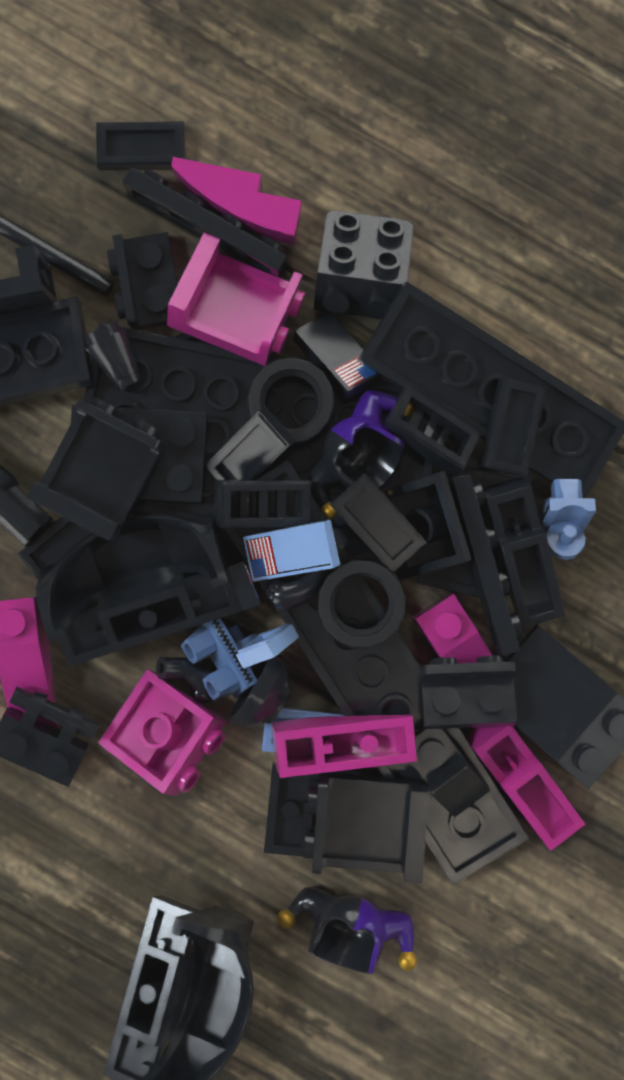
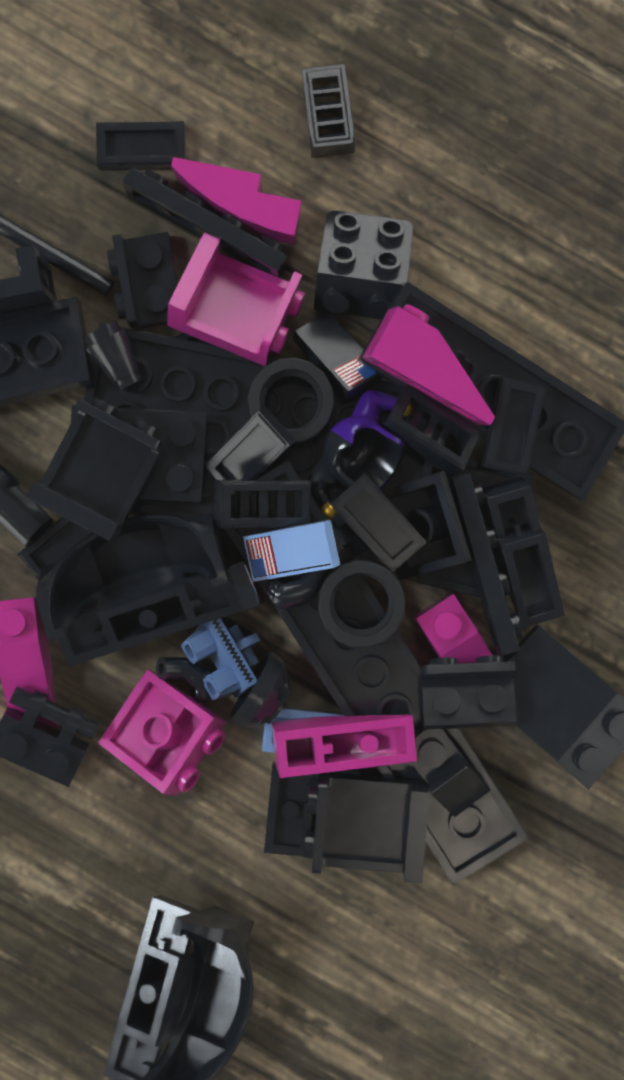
(267, 645): light blue tile -> none
(333, 143): none -> black slope
(351, 929): black piece -> none
(423, 359): none -> dark pink slope
(526, 783): dark pink slope -> none
(566, 518): medium blue hips -> none

